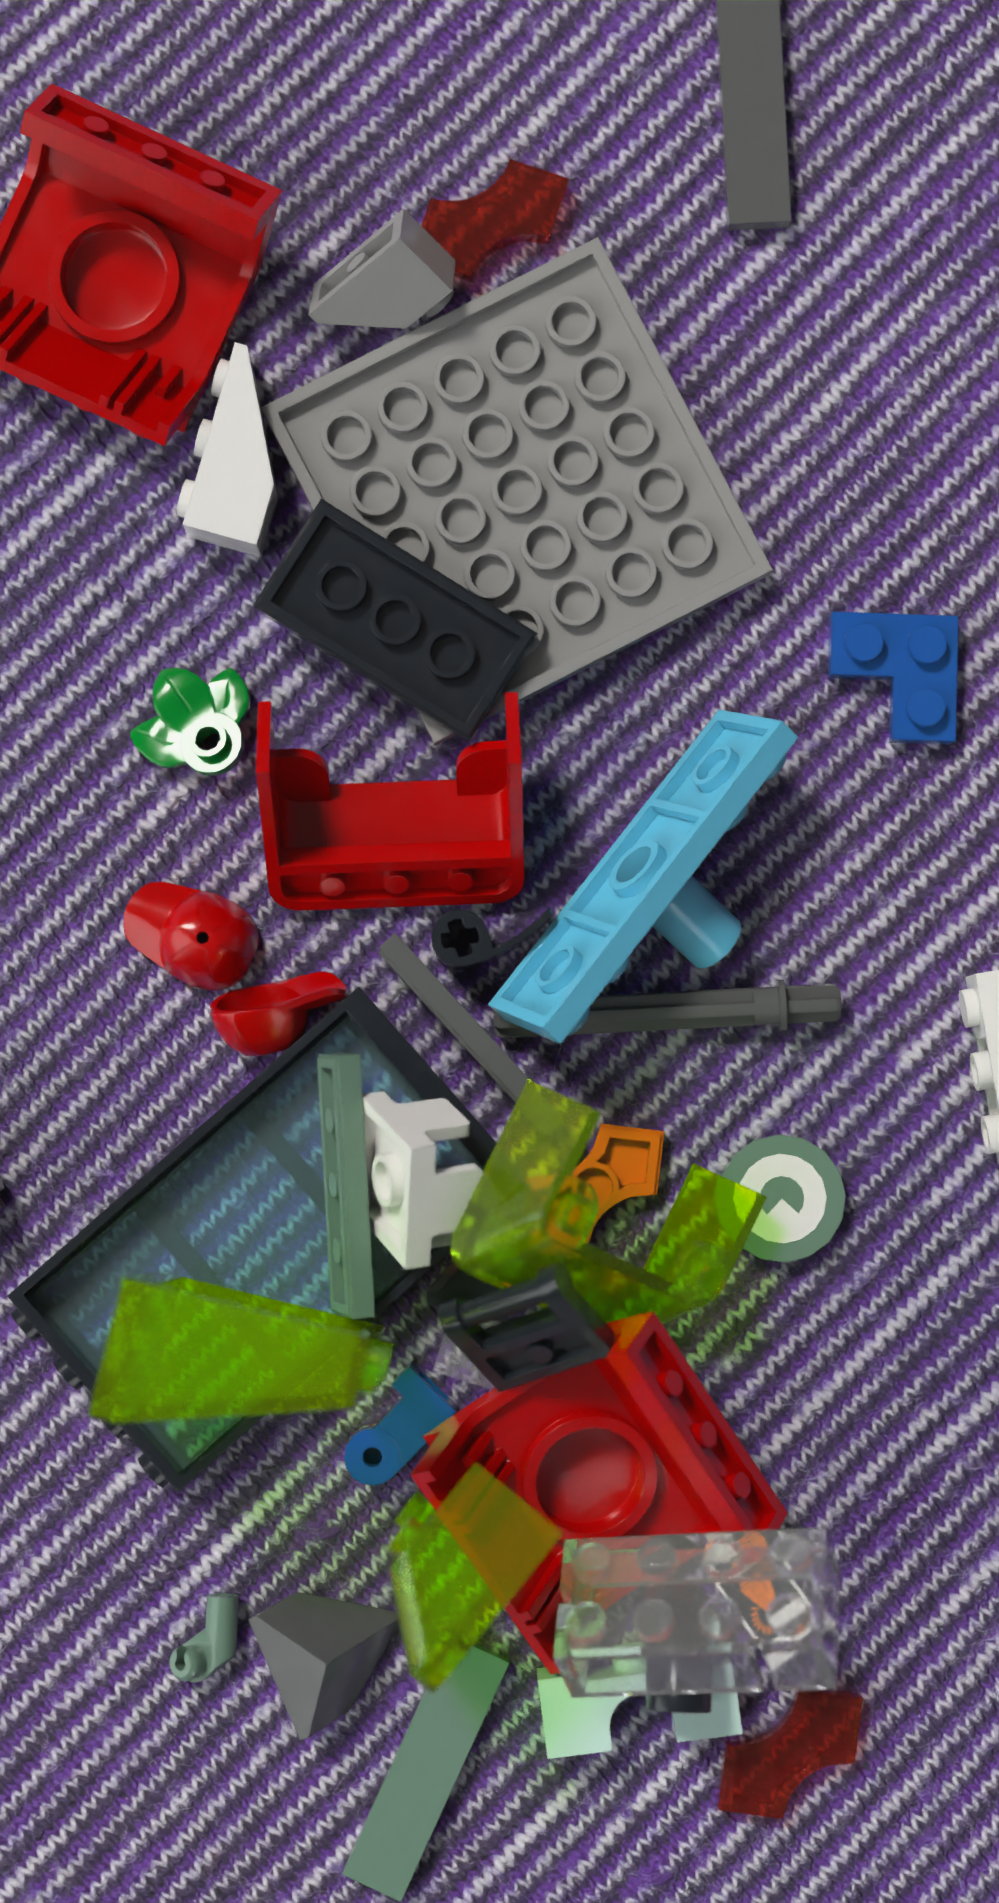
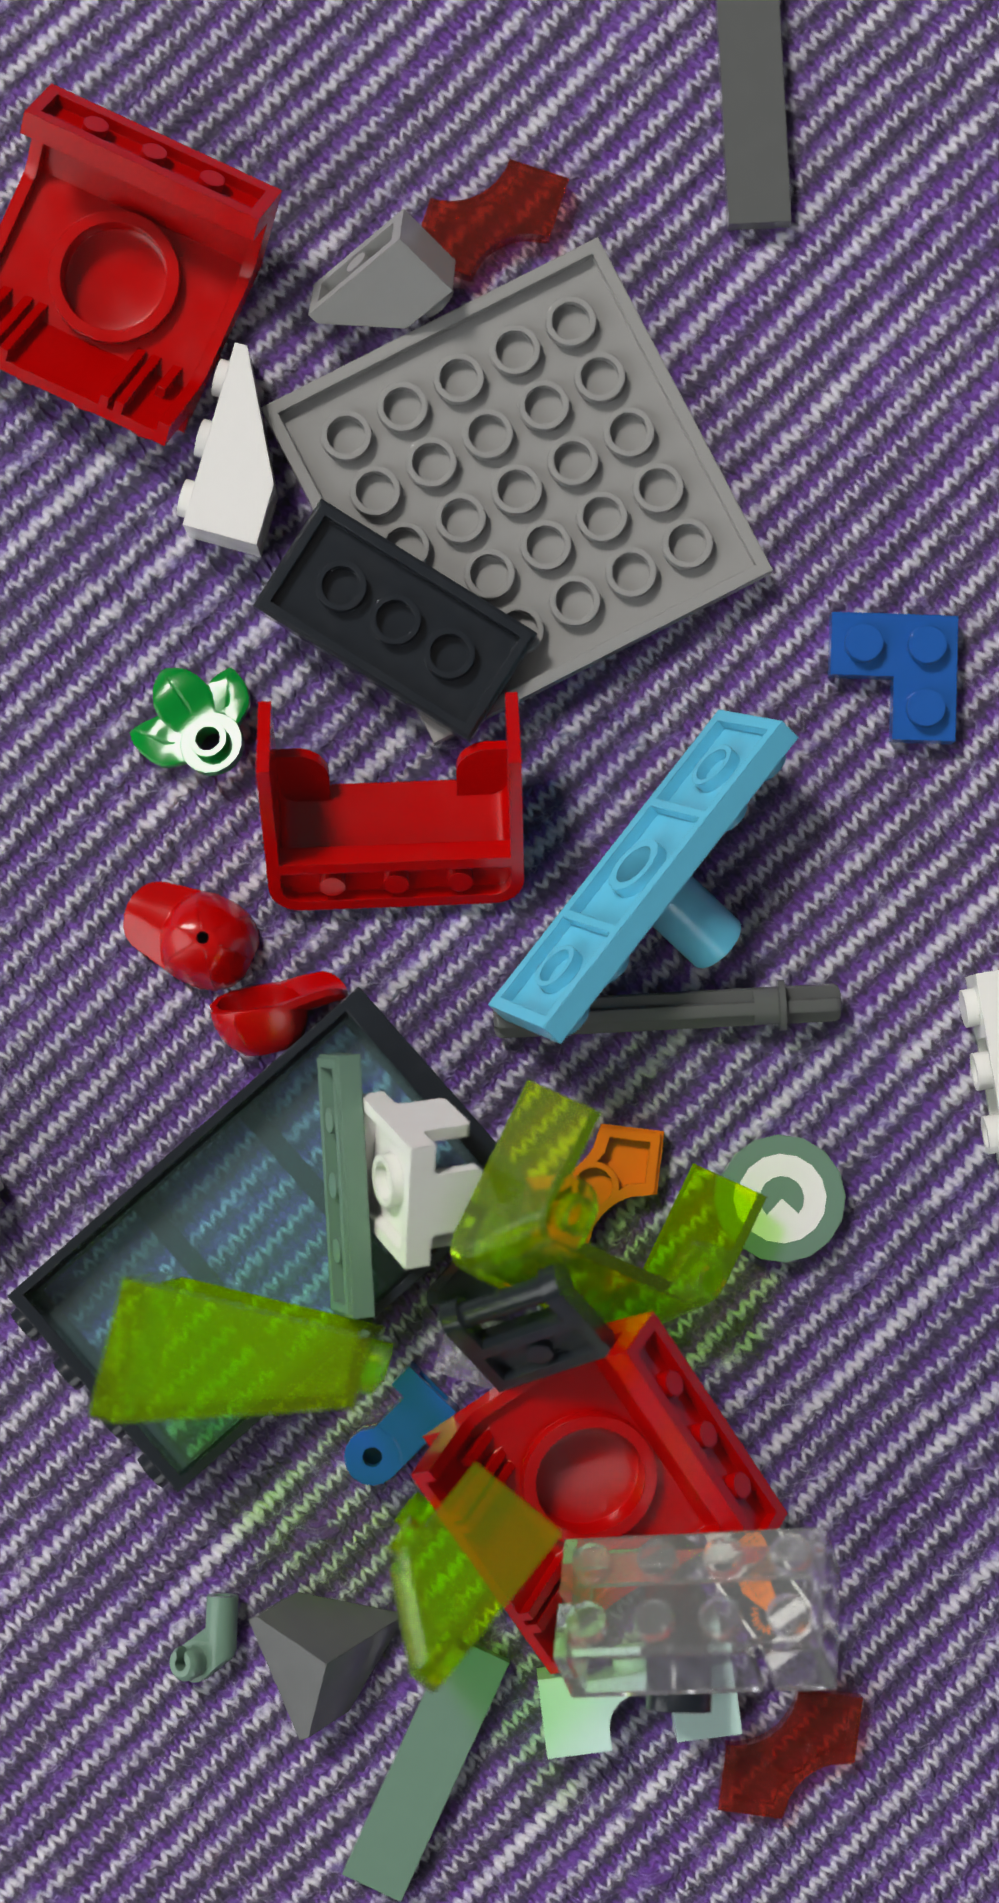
(453, 1016): dark grey tile -> none
(481, 951): black panel -> none

